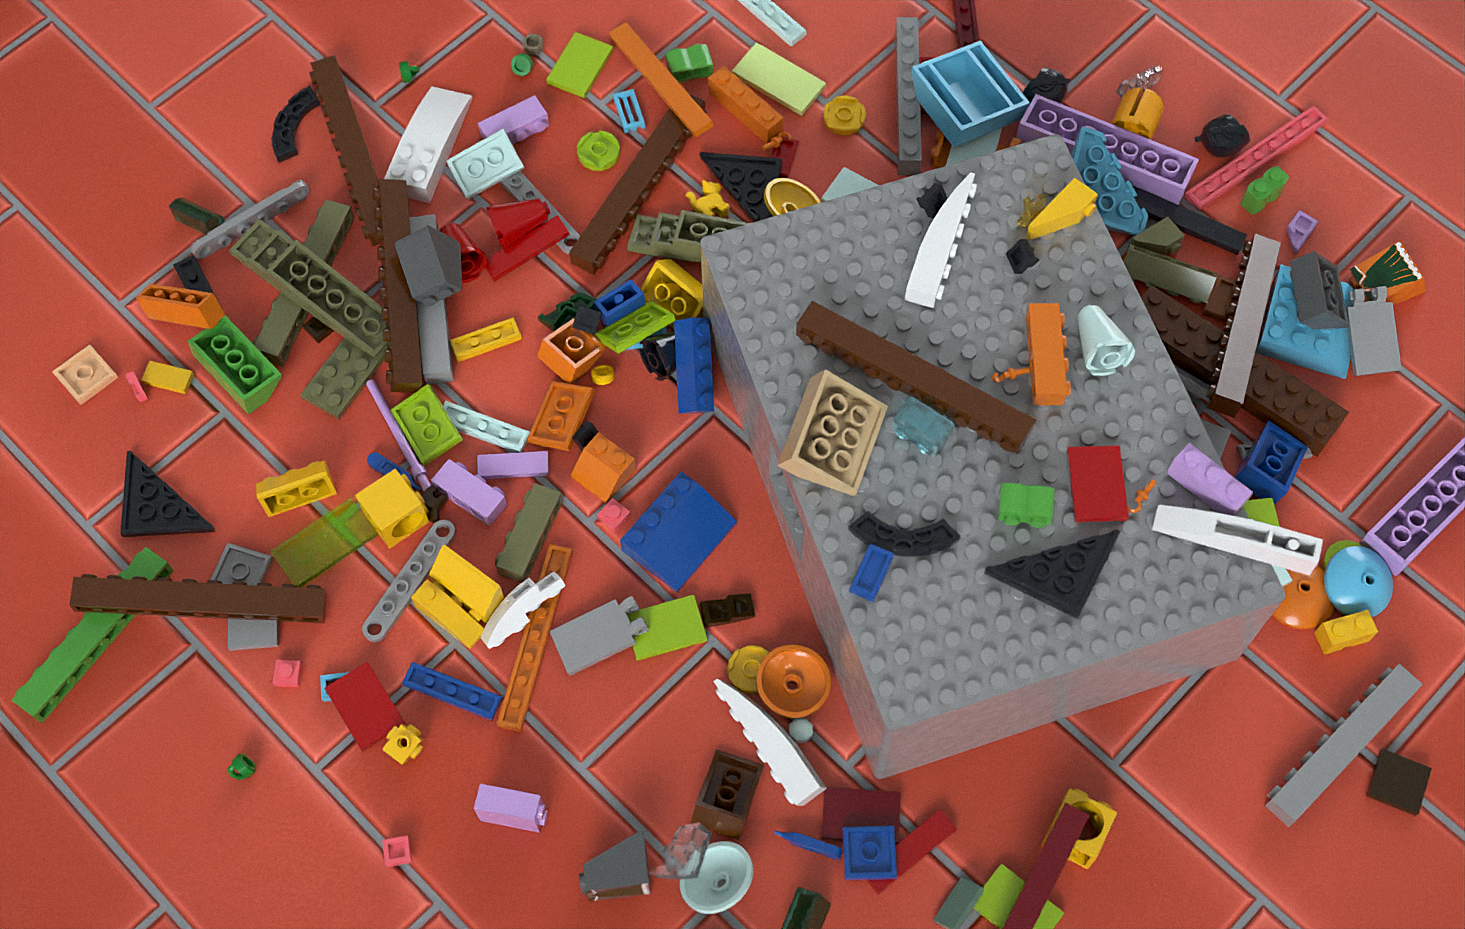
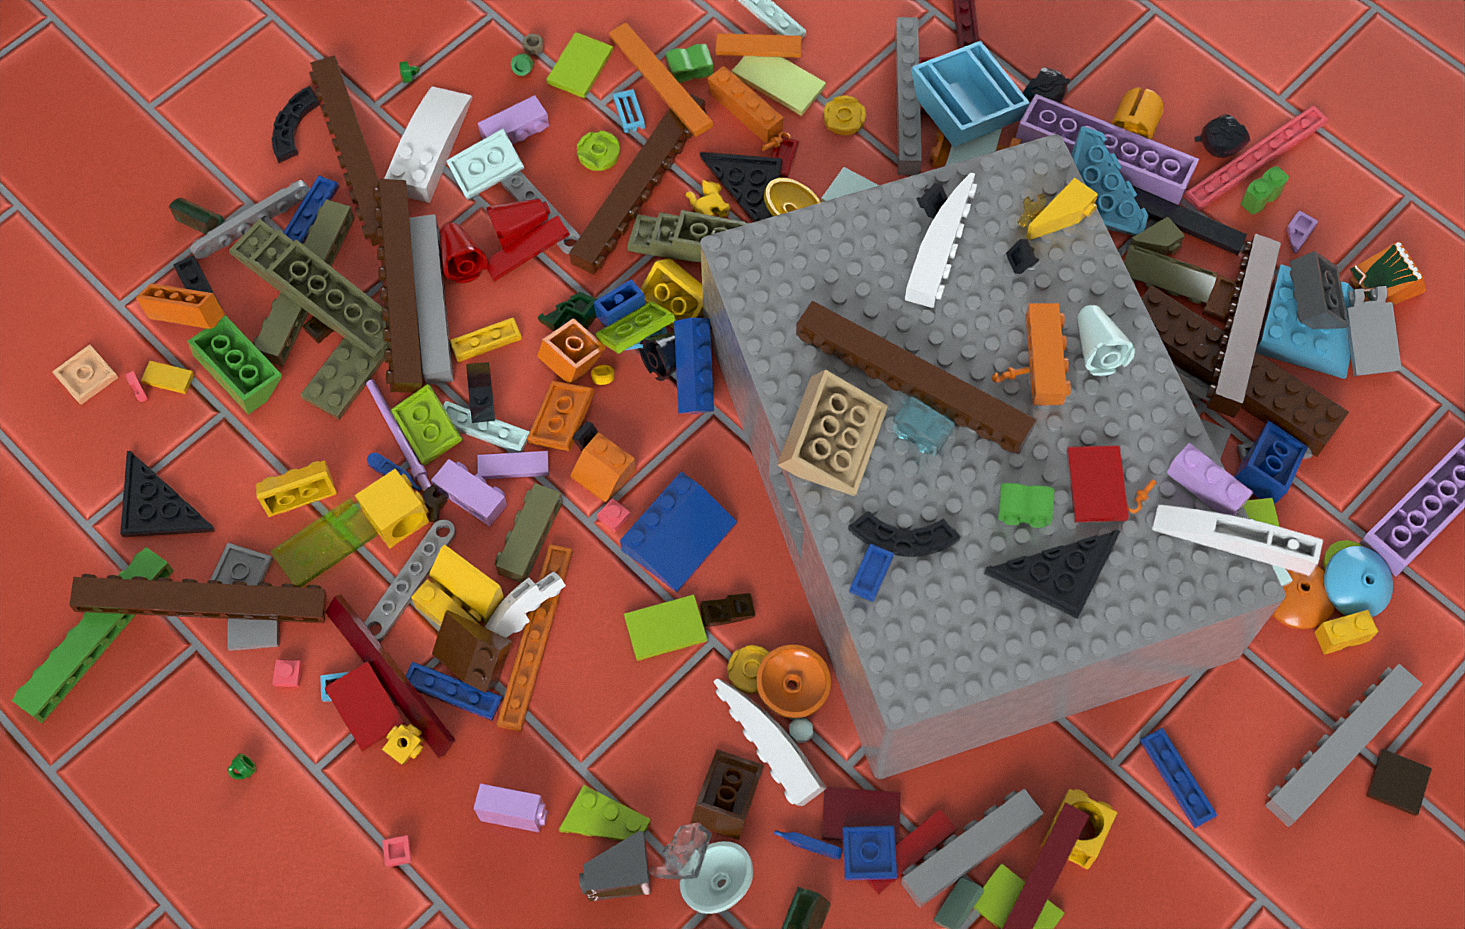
(306, 214): none -> blue tile
(390, 676): none -> dark red tile
(430, 264): dark grey slope -> none
(471, 651): none -> reddish brown slope
(480, 392): none -> black slope
(586, 319): black tile -> none
(597, 634): light grey tile -> none
(602, 817): none -> lime wing
(758, 45): none -> orange tile
(970, 848): none -> light grey brick
(1143, 79): clear slope -> none
(1178, 778): none -> blue tile

